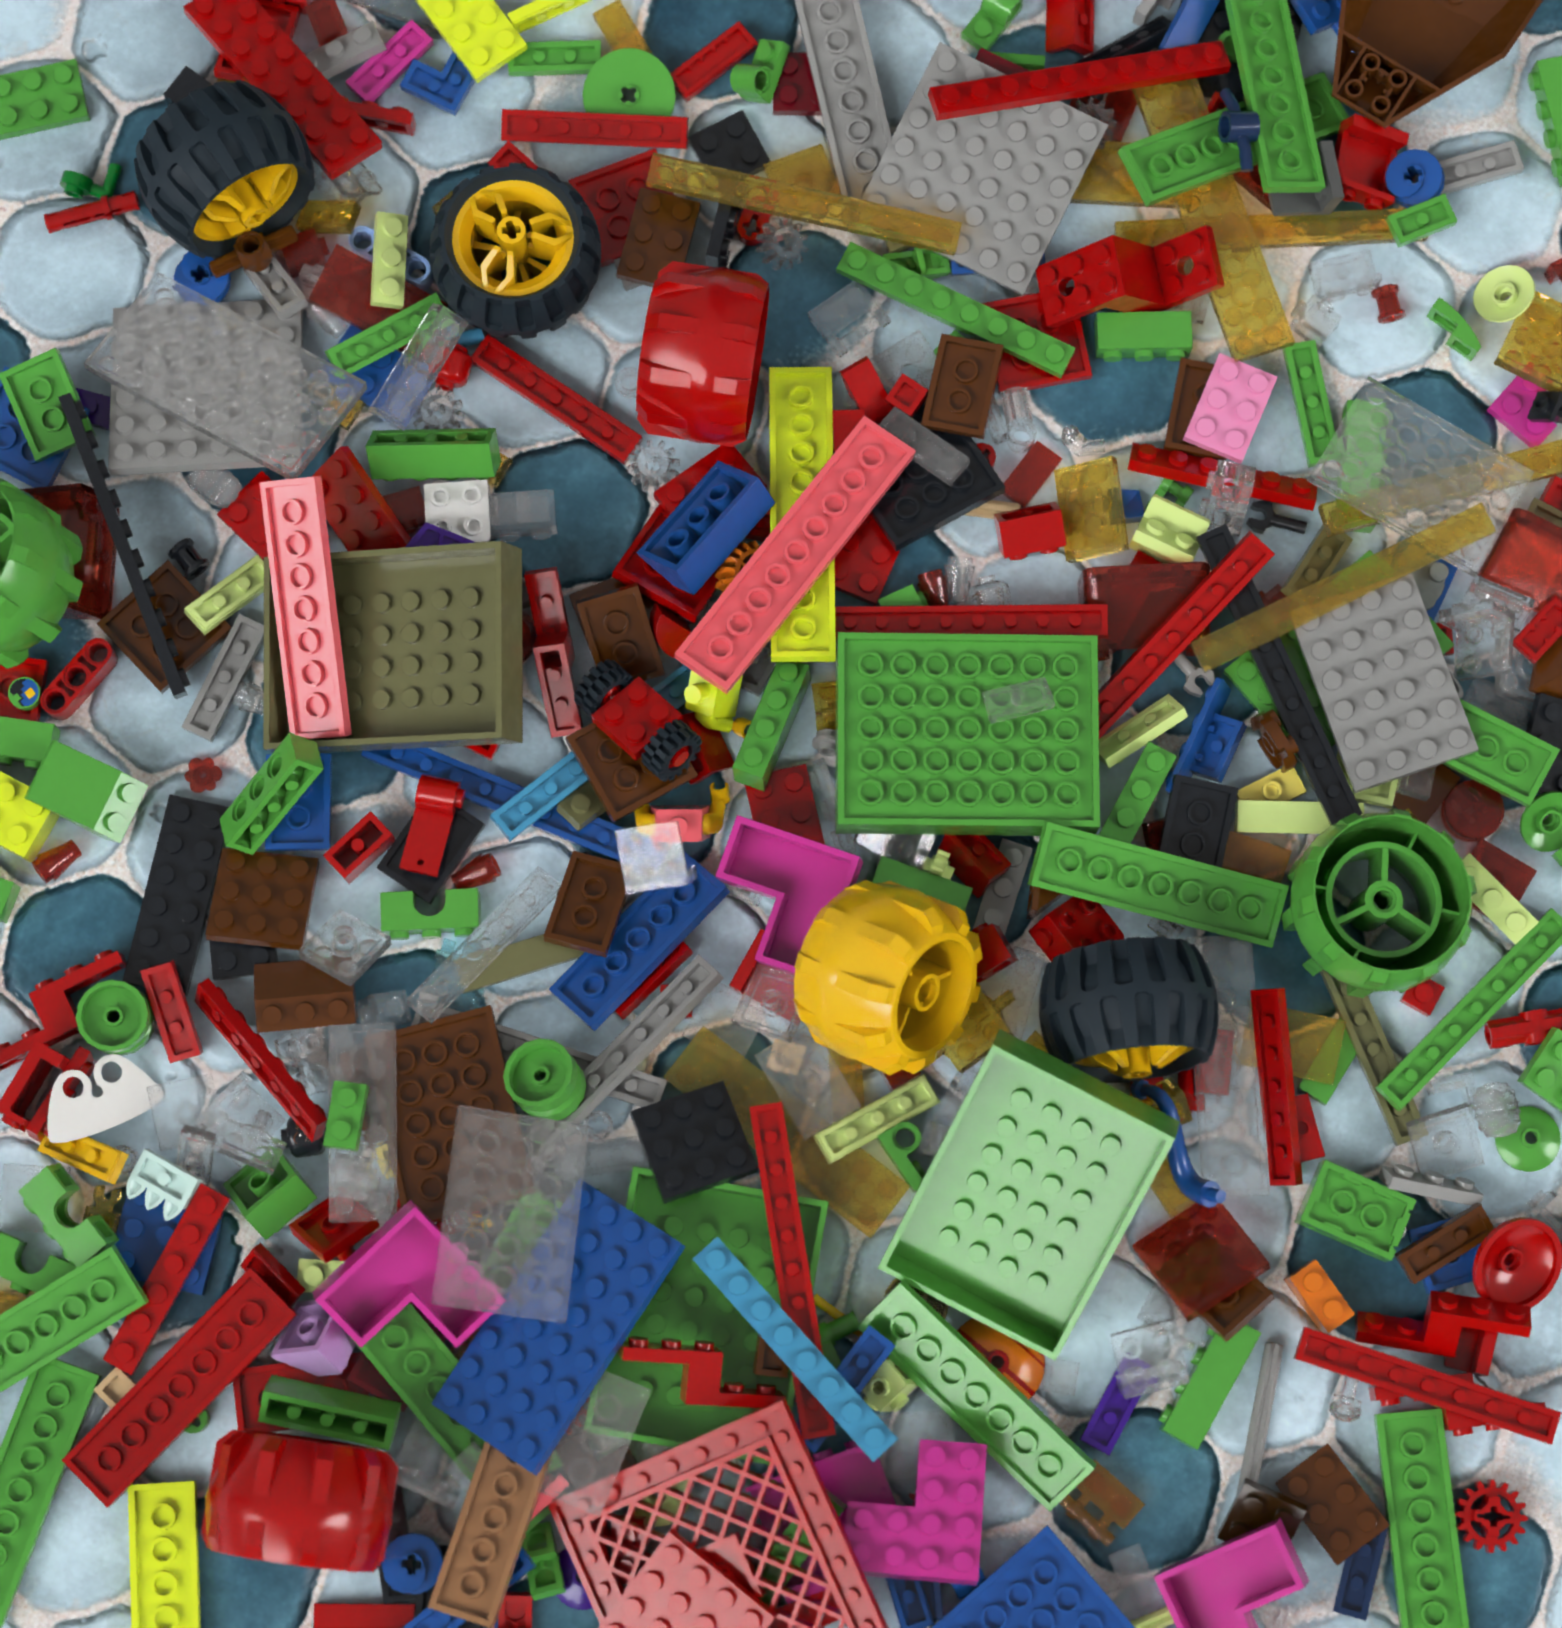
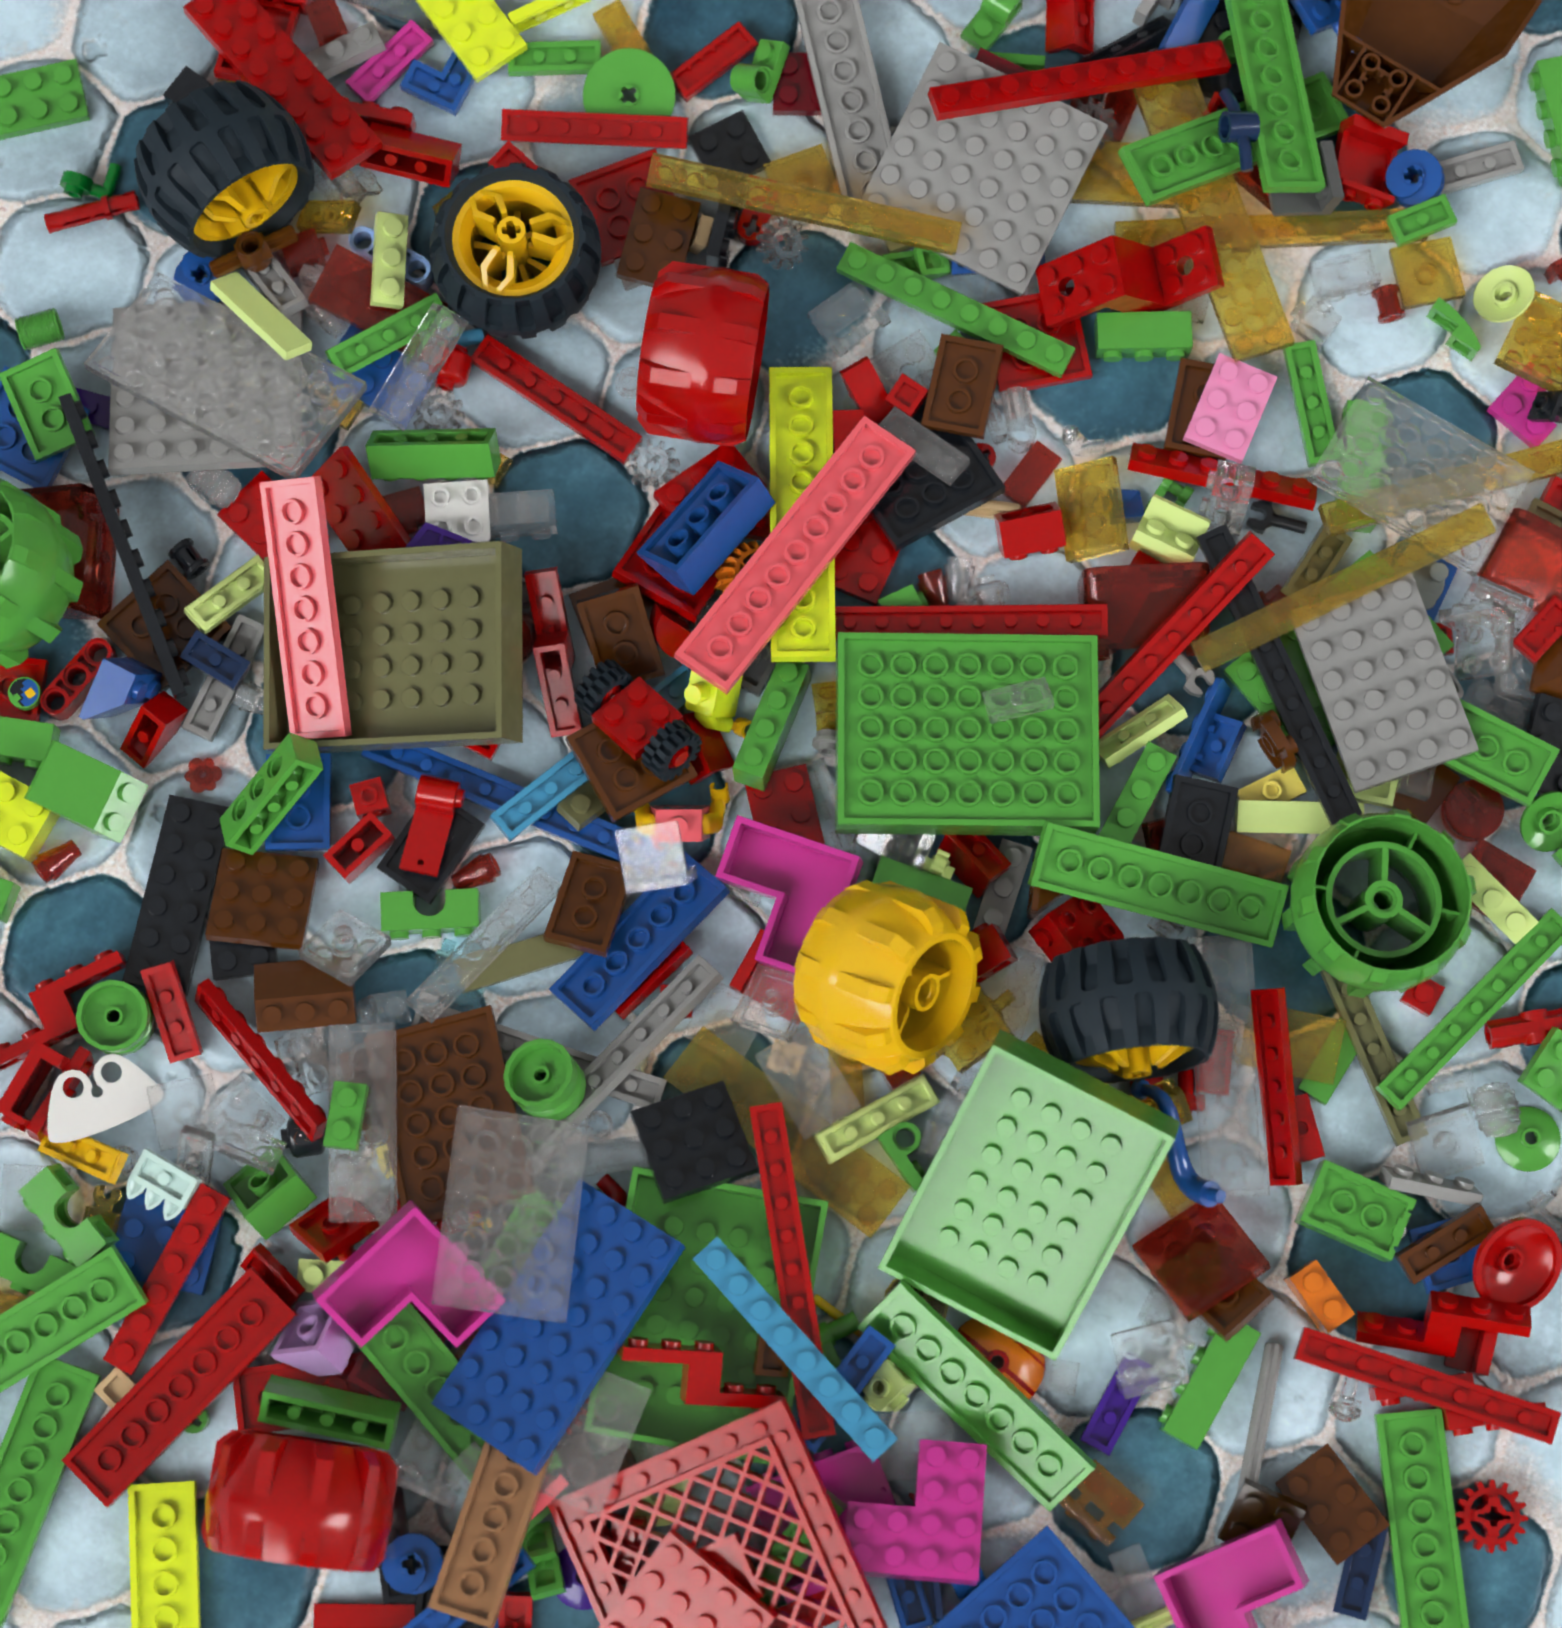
(39, 329): none -> bright green piece
(120, 687): none -> slope
(153, 728): none -> red slope
(216, 660): none -> dark blue plate
(261, 315): none -> yellowish green tile
(370, 796): none -> red brick
(415, 156): none -> red brick
(612, 1189): none -> red arm
(701, 234): none -> tan plate
(1426, 272): none -> clear yellow plate

